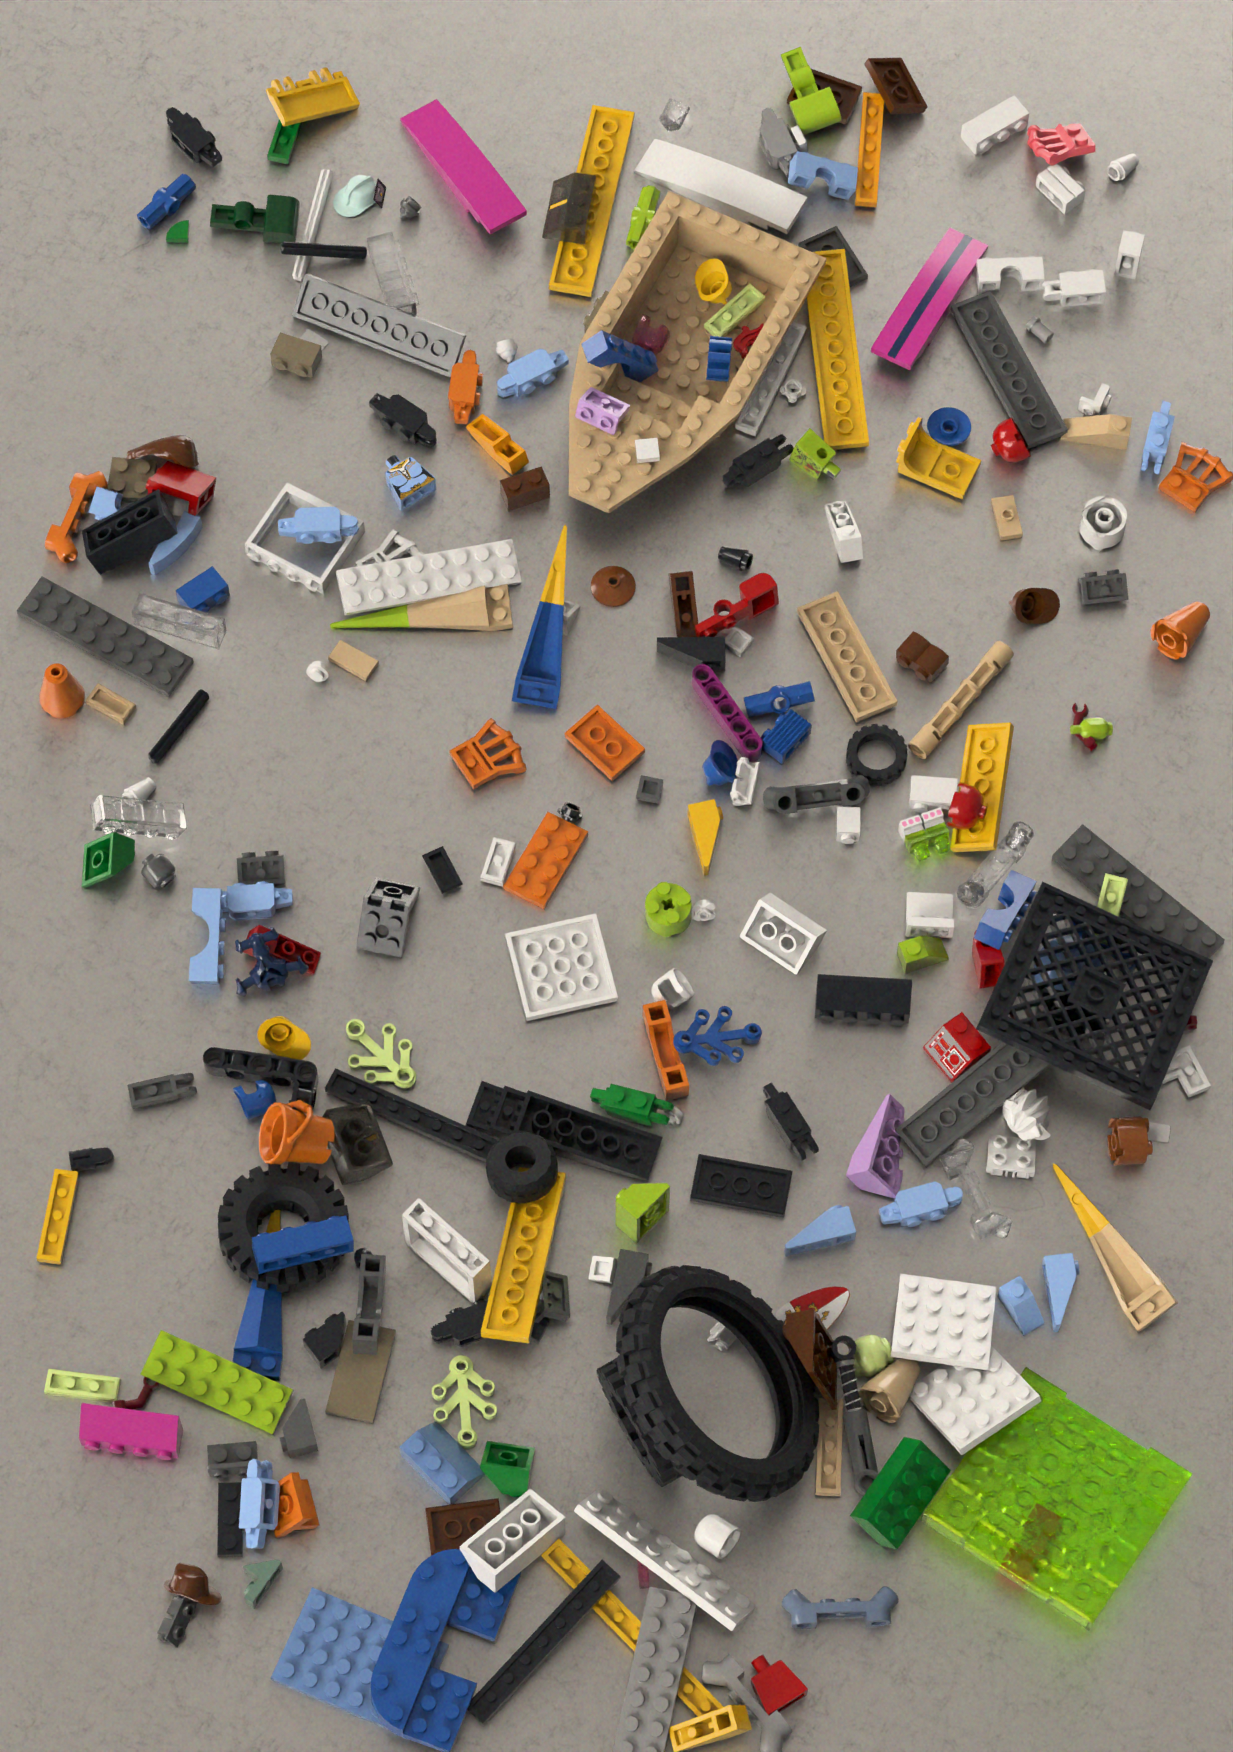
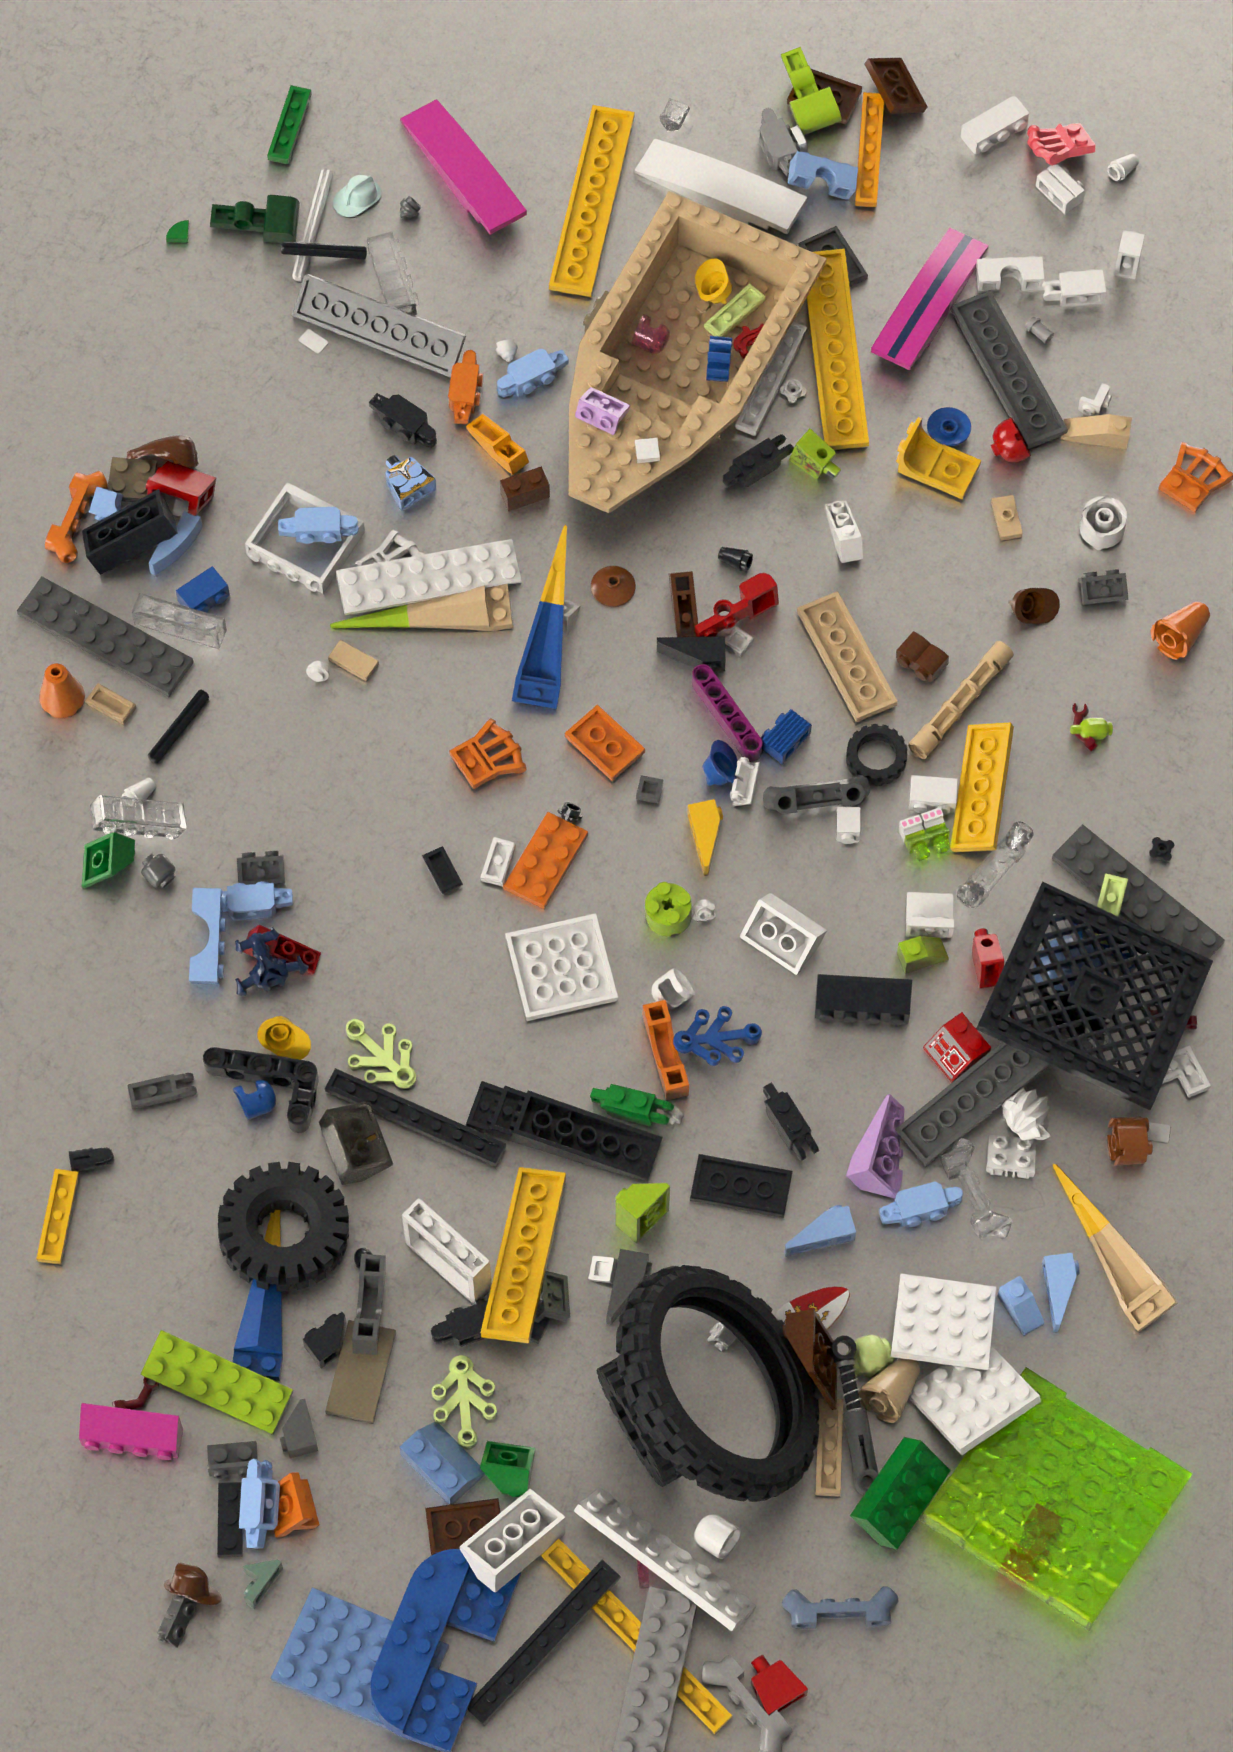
(82, 1385): yellowish green tile -> none
(166, 201): blue piece -> none
(192, 138): black hinge -> none
(294, 1134): orange piece -> none
(296, 355): dark tan brick -> none
(302, 1244): blue brick -> none
(312, 97): yellow hinge -> none
(379, 193): sticker -> none
(387, 905): bracket -> none
(526, 1185): black tyre -> none
(570, 208): clear smoke slope -> none
(608, 349): blue arch -> none
(642, 214): lime piece -> none
(710, 1727): yellow slope -> none
(766, 703): blue piece -> none
(966, 807): red cylinder -> none
(997, 925): arch -> none
(1156, 853): none -> black plate
(1158, 438): light blue hinge -> none

